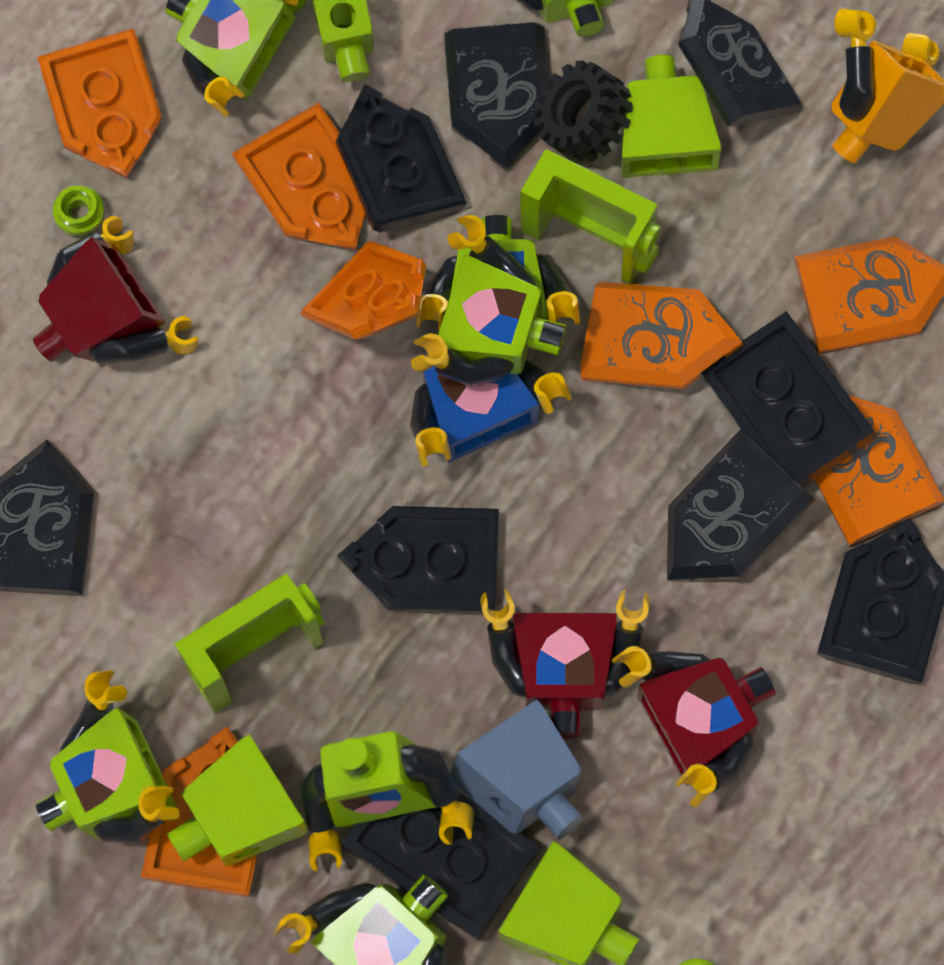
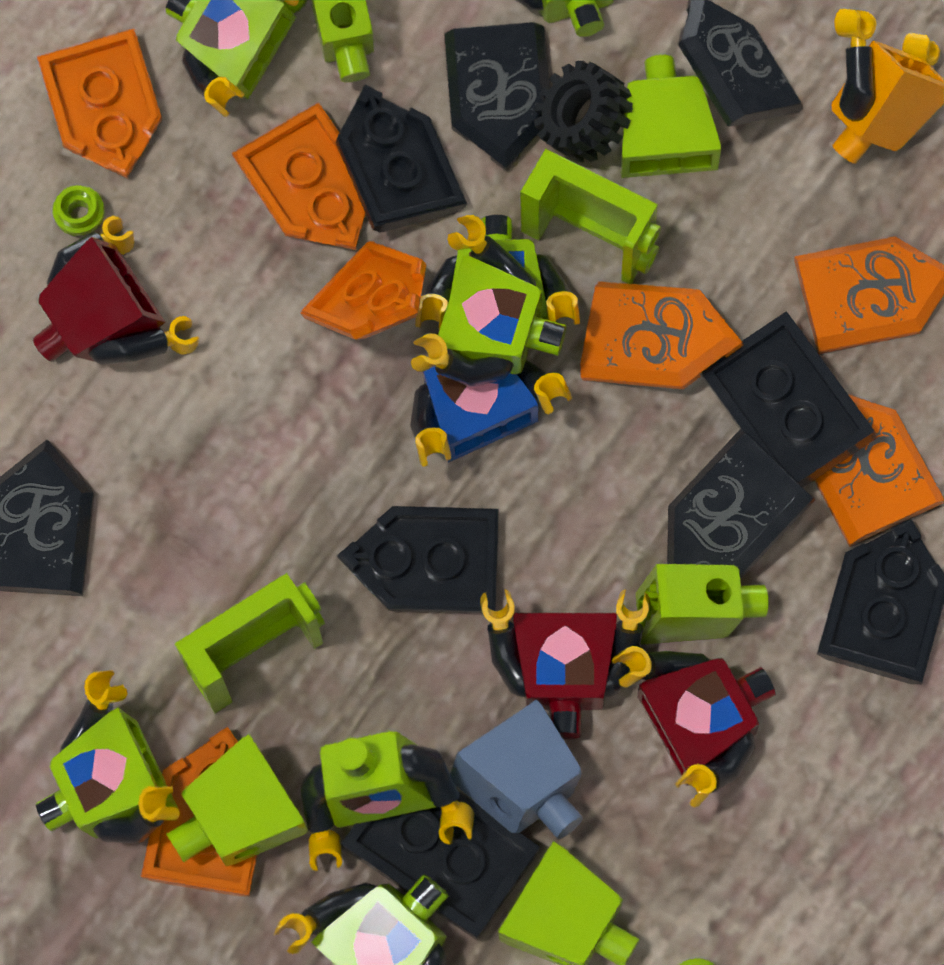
(697, 602): none -> lime torso

